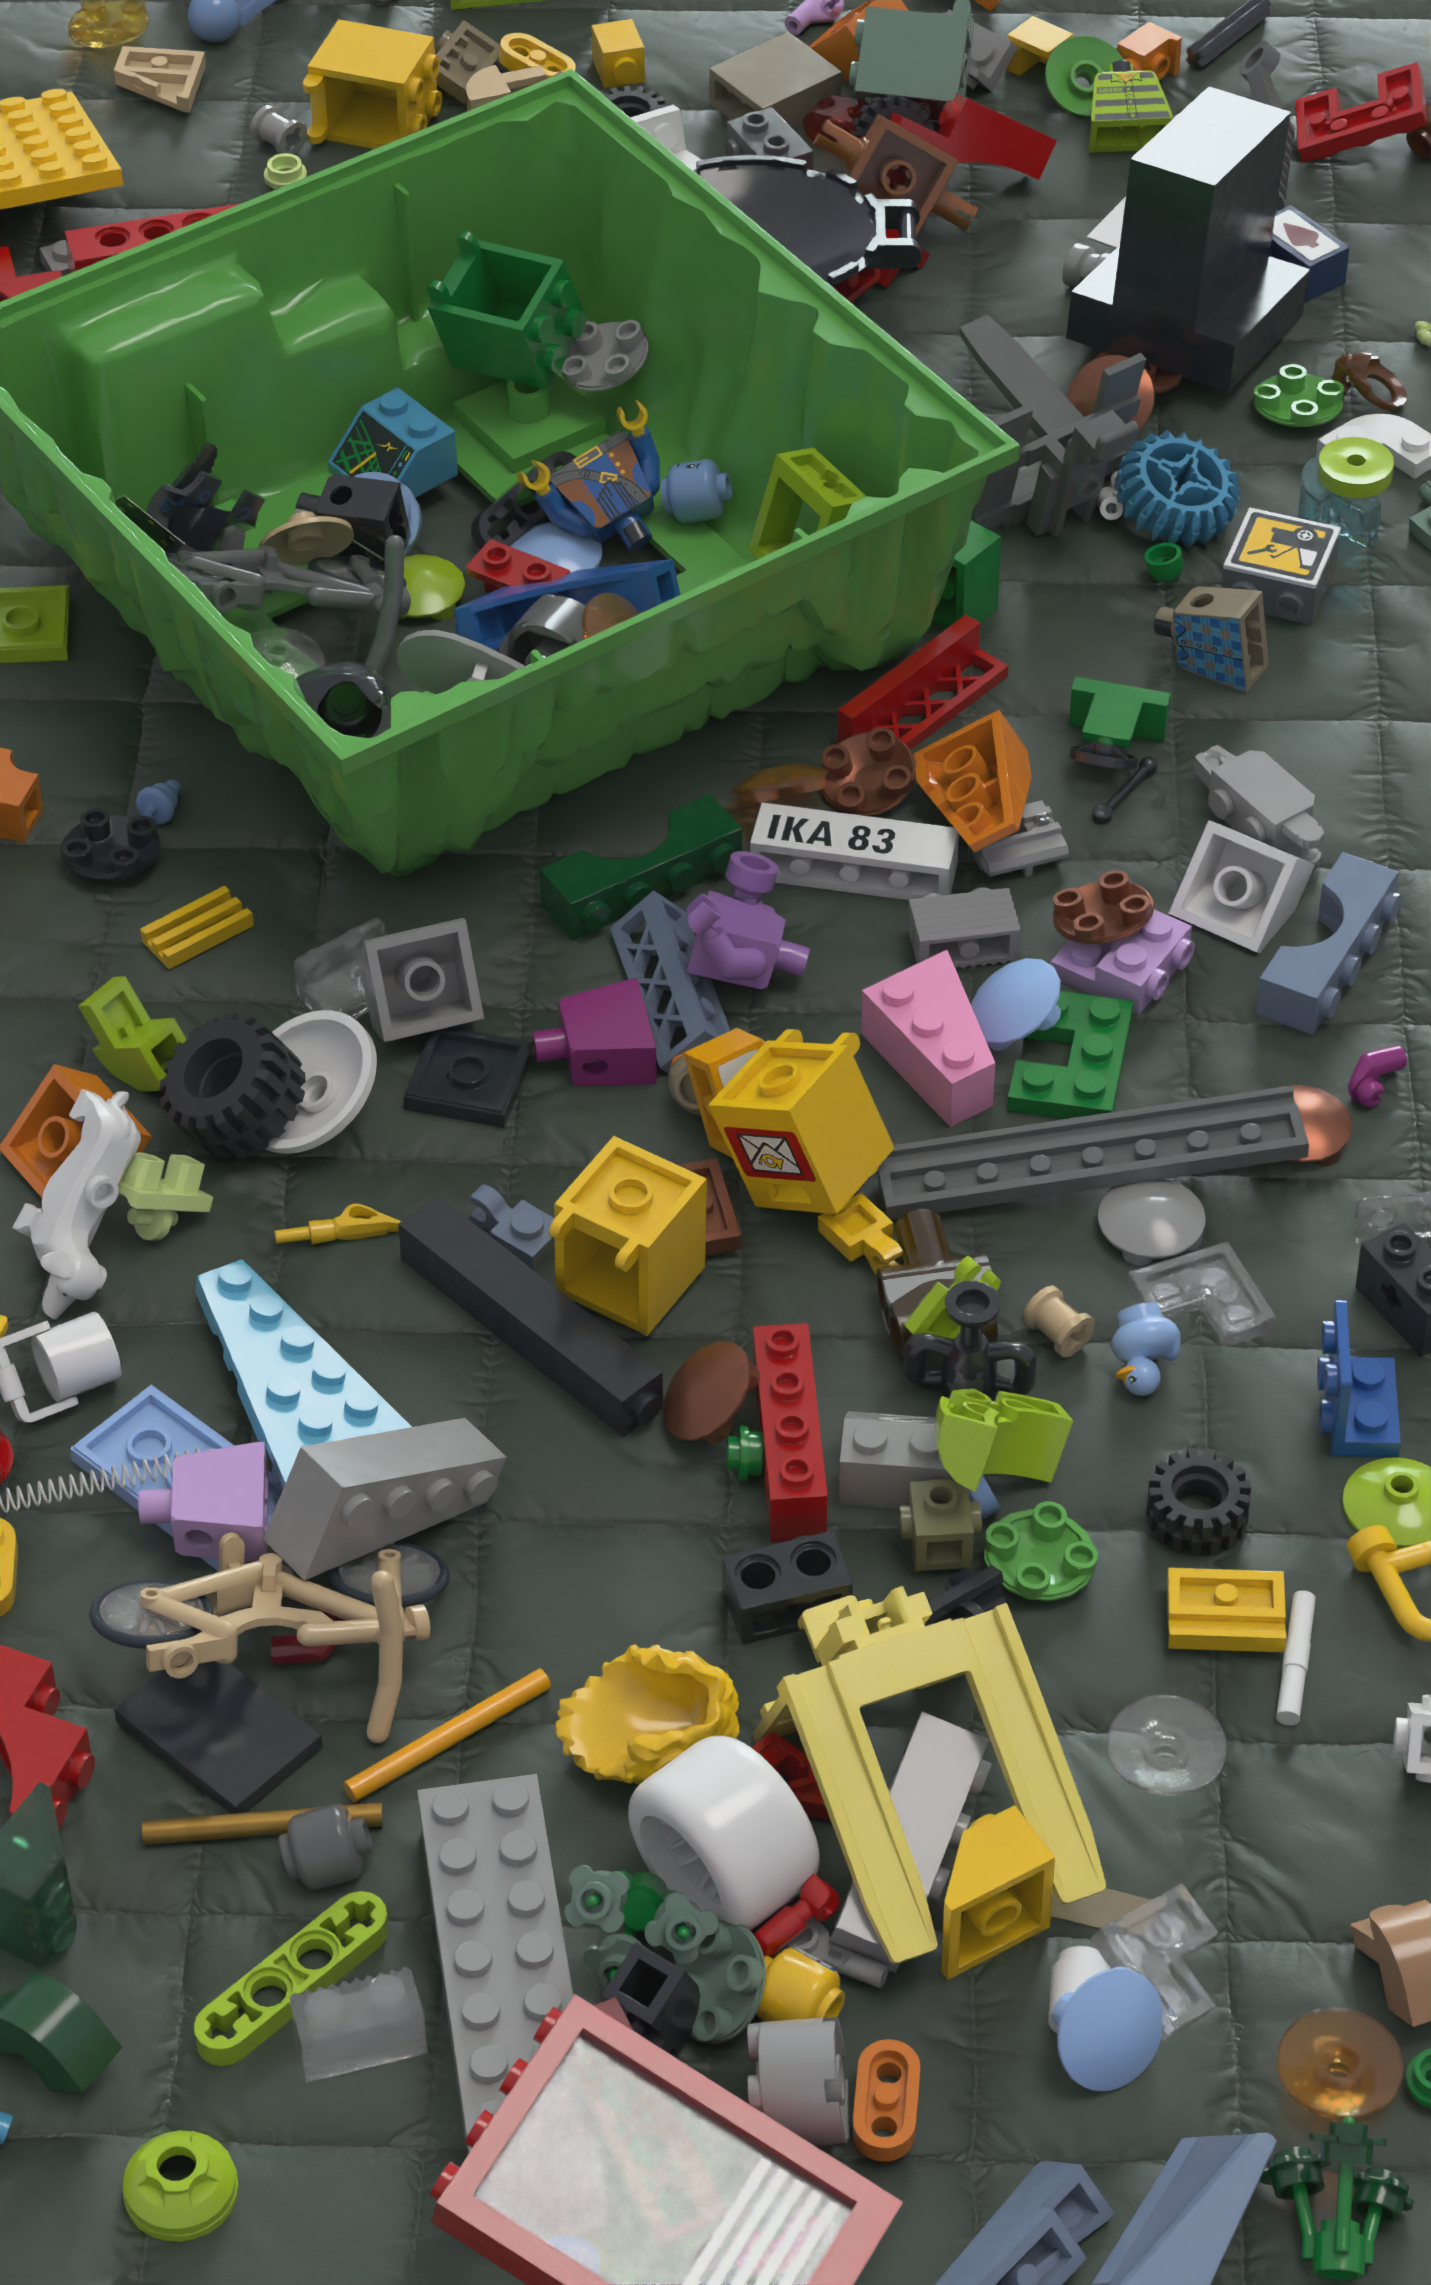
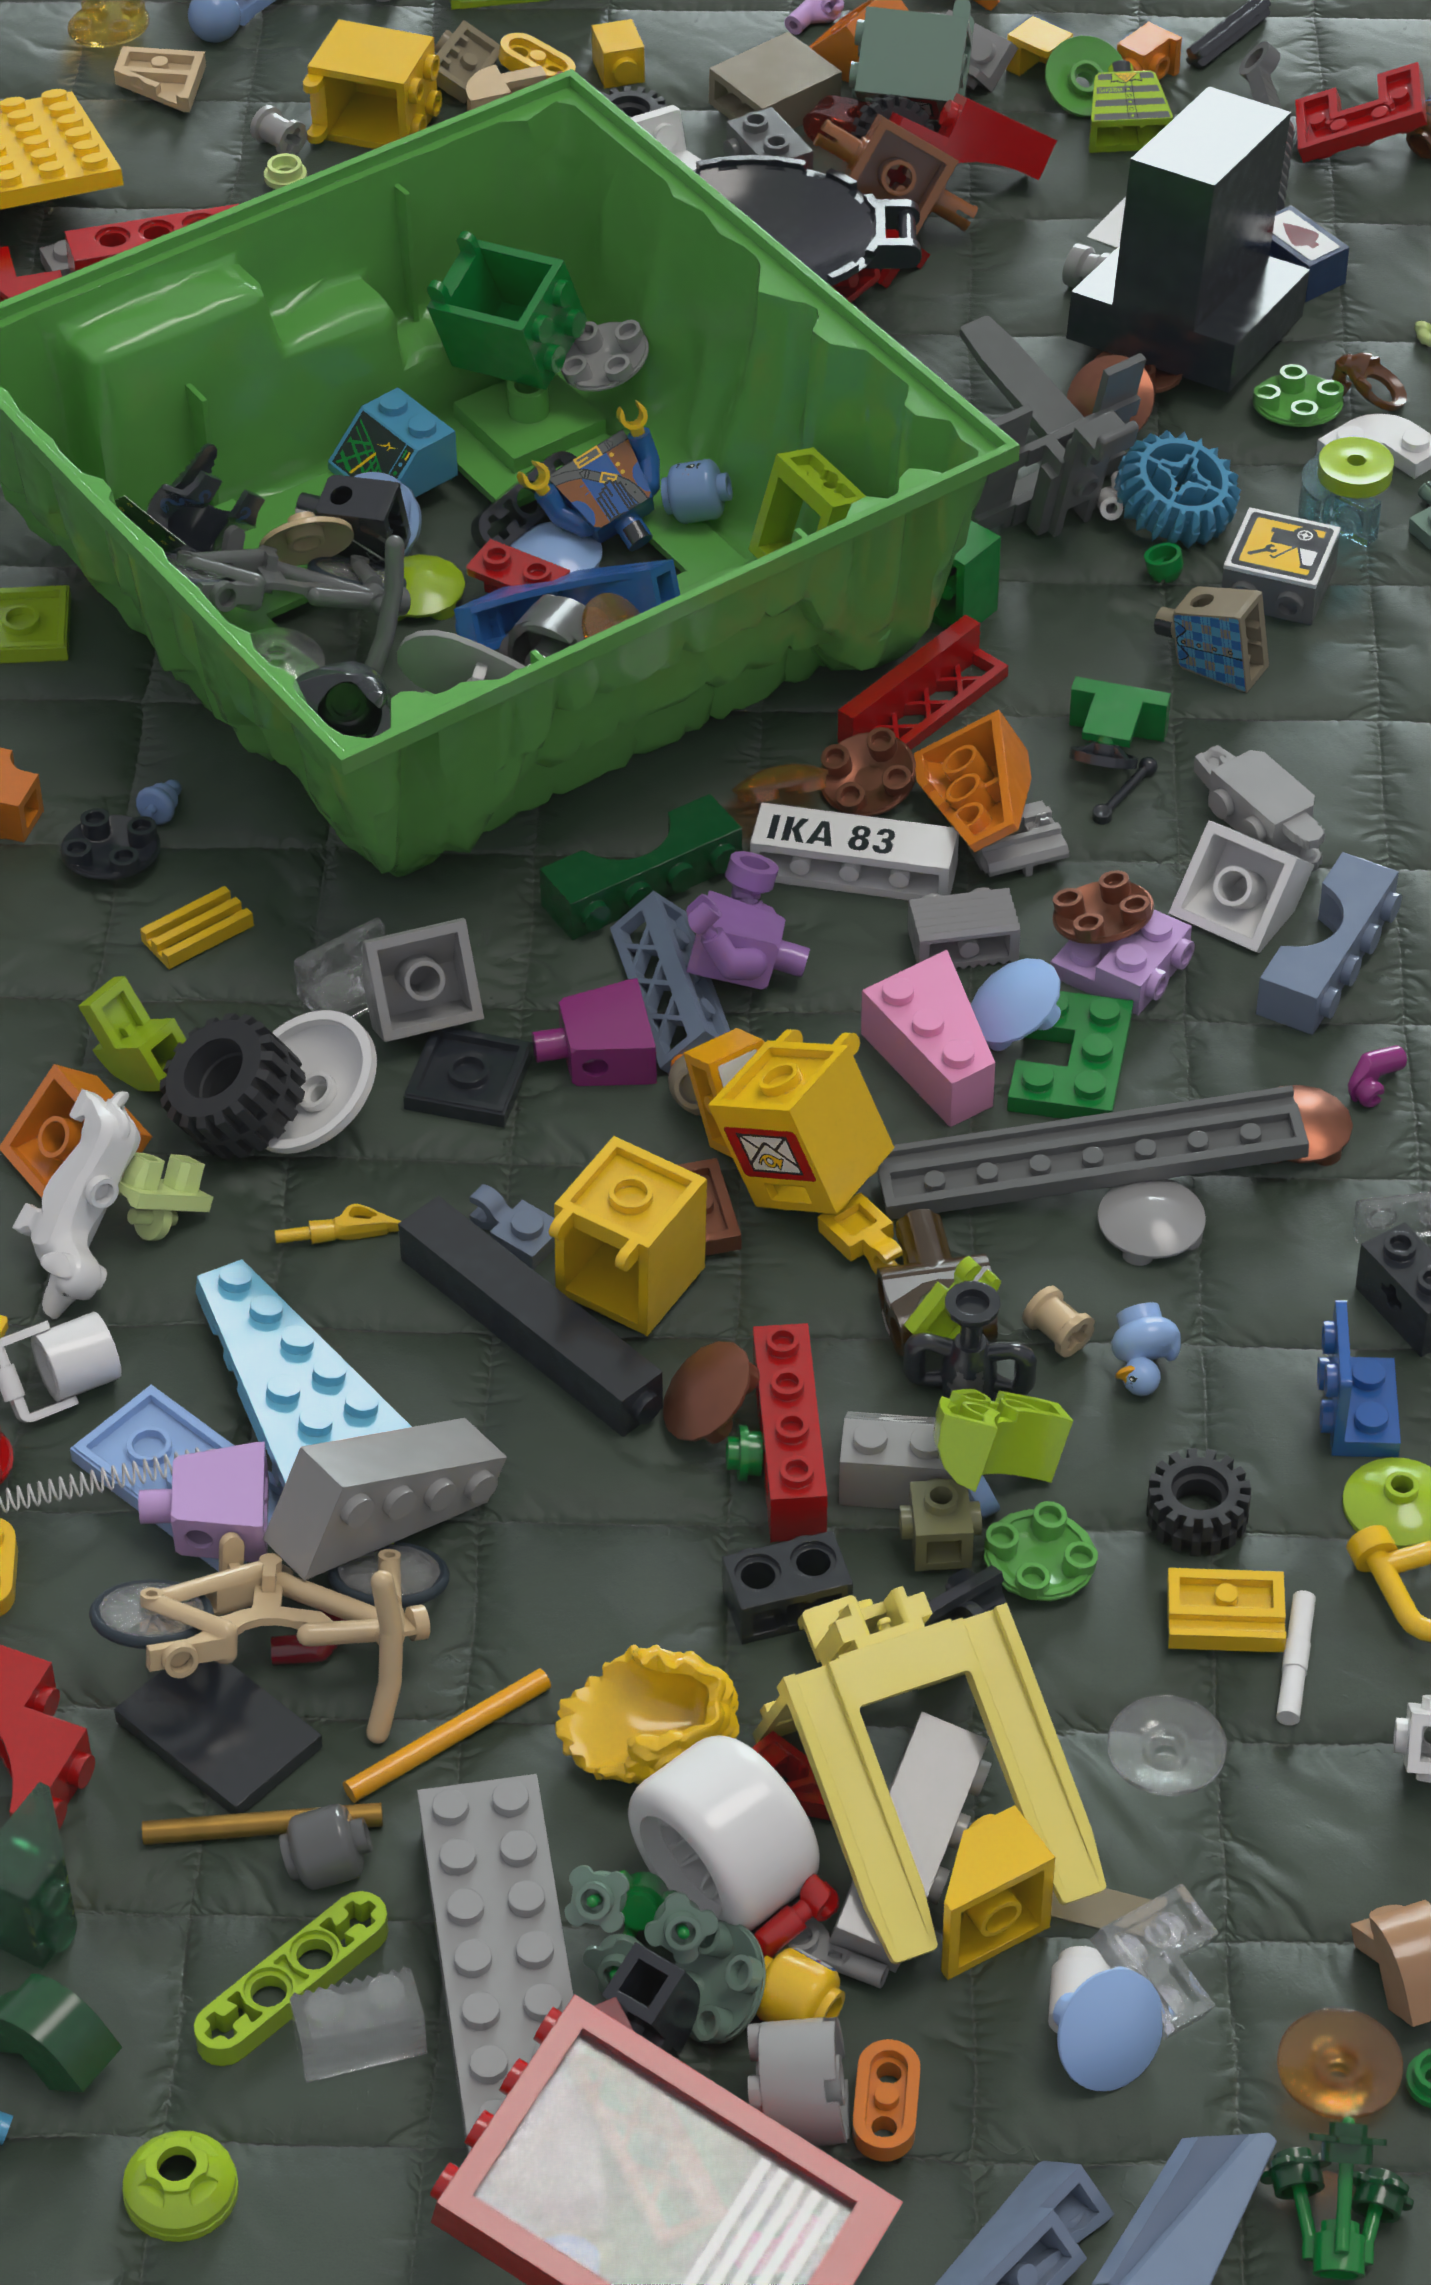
(1210, 1282): clear plate -> none

